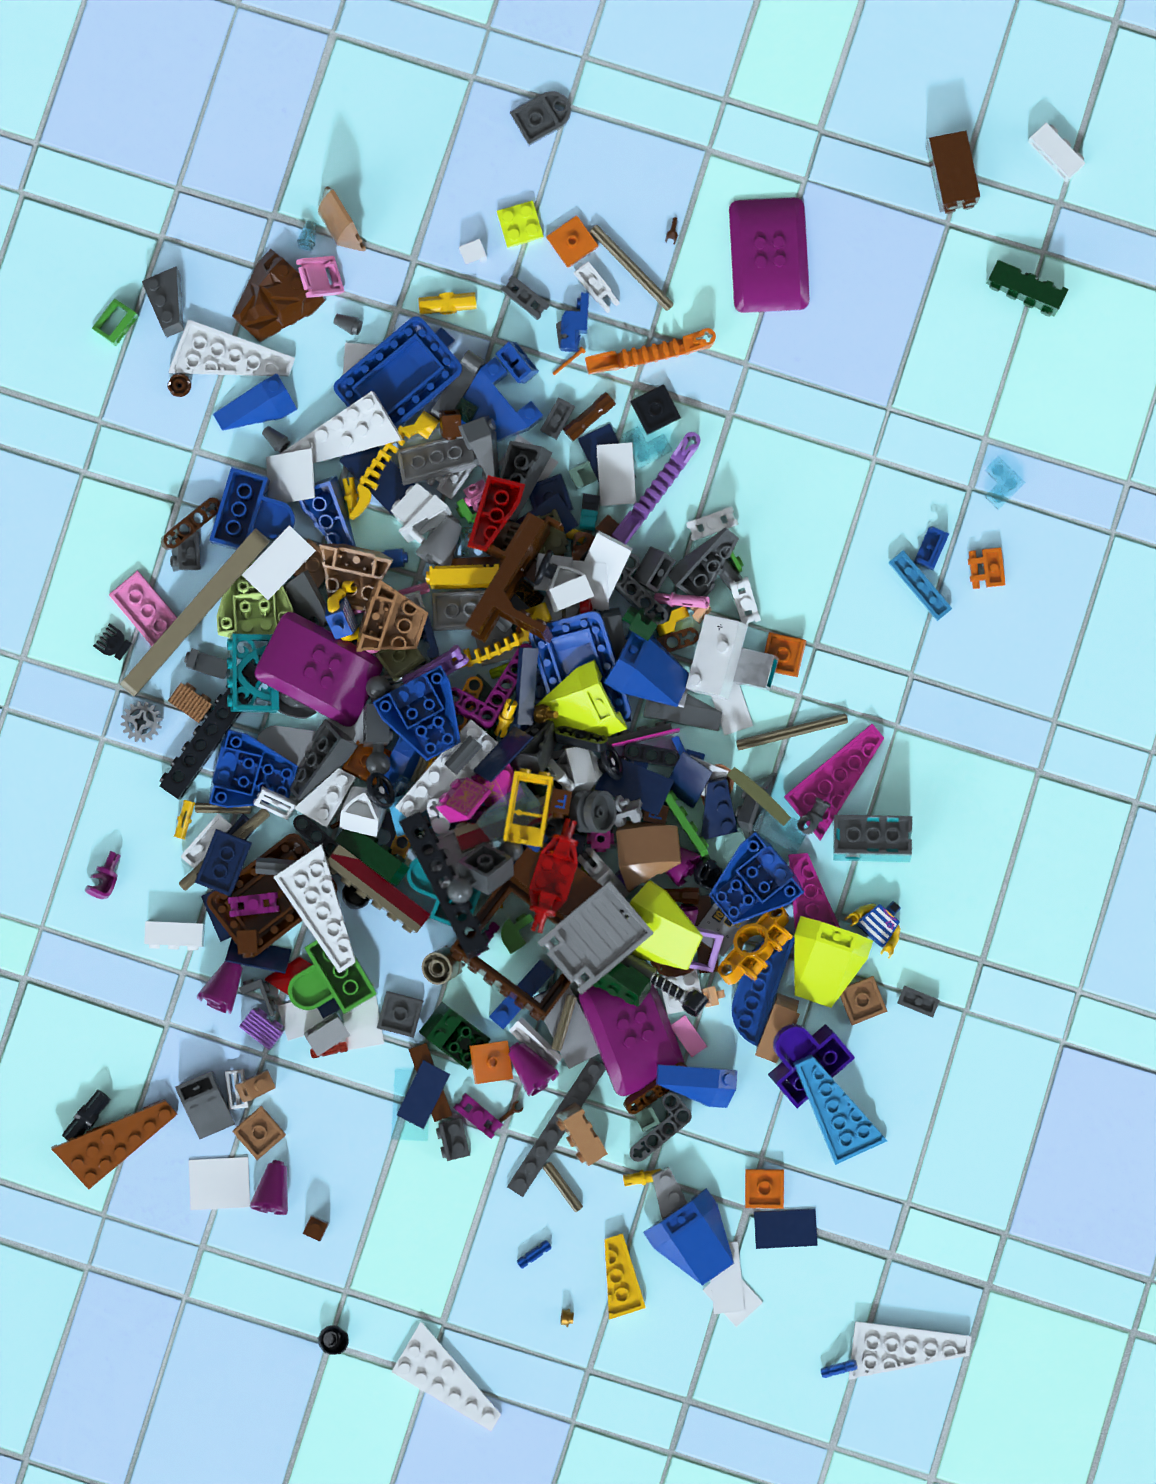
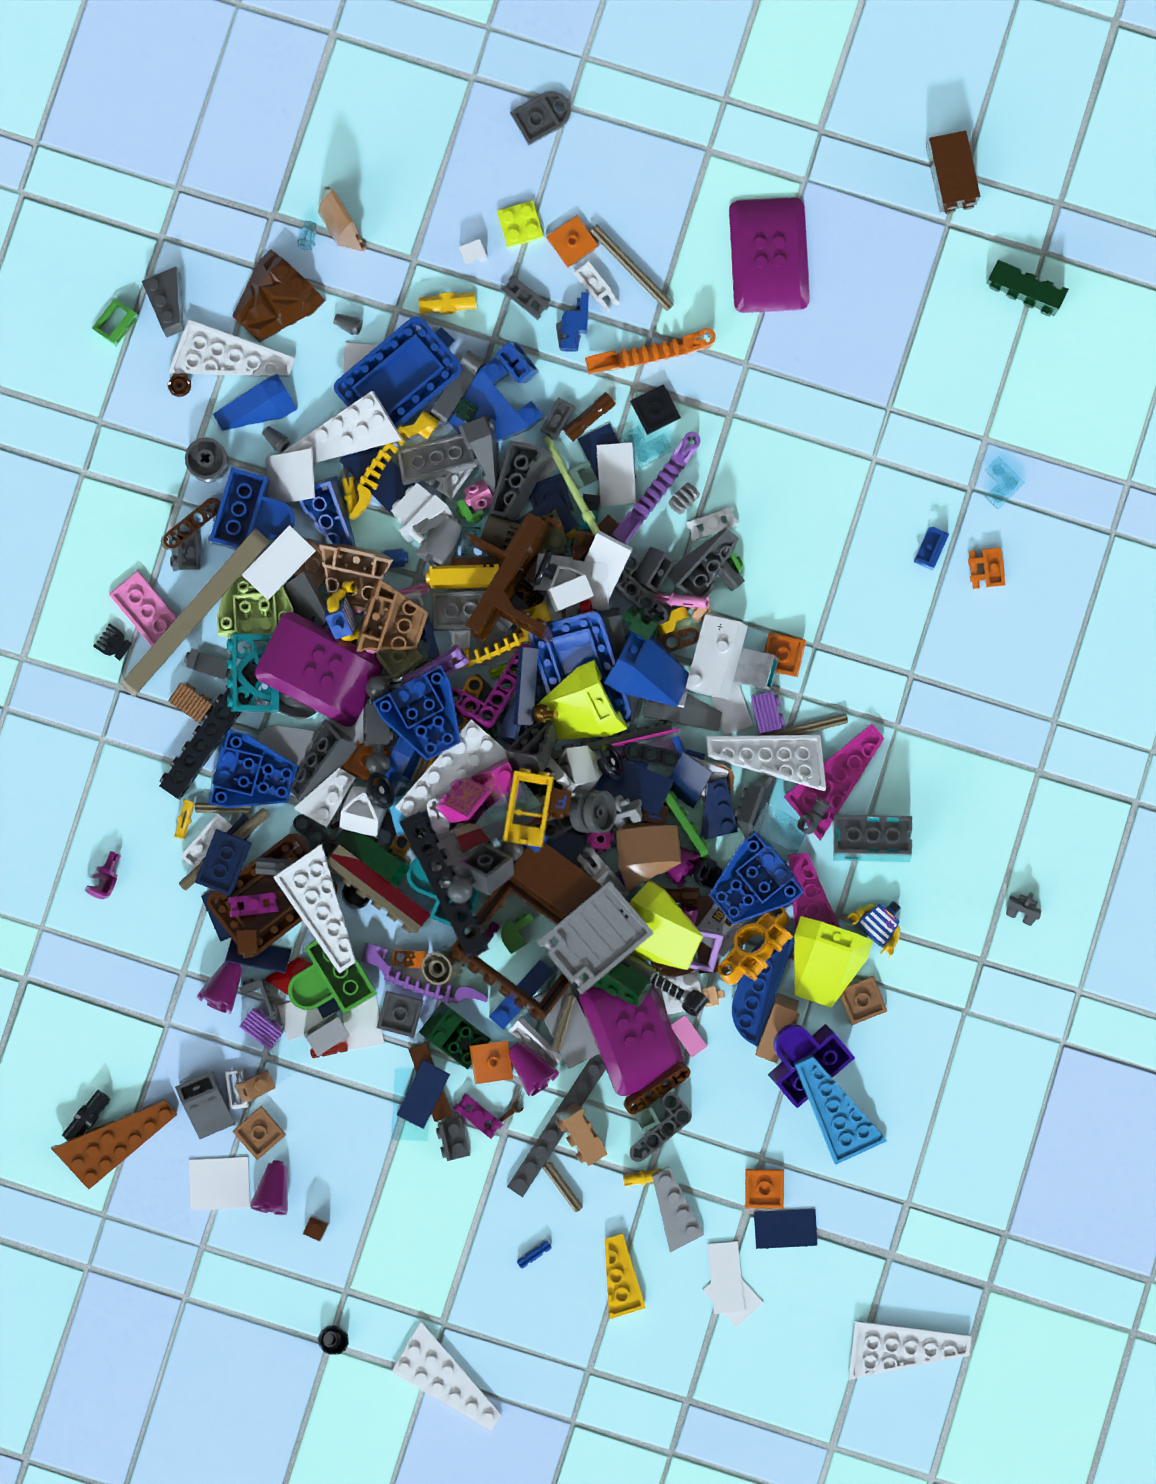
(133, 719): light grey gear -> none
(174, 935): white brick -> none
(198, 452): none -> dark grey wheel
(264, 791): white tile -> none
(315, 277): bright pink container -> none
(376, 956): none -> medium lavender piece
(408, 959): none -> leg
(449, 424): reddish brown brick -> none
(461, 638): none -> white tile
(463, 755): dark grey axle -> none
(496, 507): red wedge -> none
(502, 754): dark blue window -> none
(505, 717): yellow pin -> none
(553, 875): red plate -> none
(566, 1317): pearl gold plate -> none
(581, 350): orange piece -> none
(581, 739): black beam -> none
(587, 515): none -> yellowish green bar
(672, 232): reddish brown hand -> none
(684, 498): none -> light grey gear
(694, 1238): blue wedge -> none
(705, 1085): blue wedge -> none
(744, 601): white plate -> none
(759, 795): olive sticker -> none
(766, 712): none -> medium lavender brick
(782, 756): none -> white wing
(839, 1368): blue axle -> none
(918, 1001): dark grey plate -> none
(920, 585): dark azure plate -> none
(1023, 905): none -> dark grey hips
(1057, 151): white brick -> none

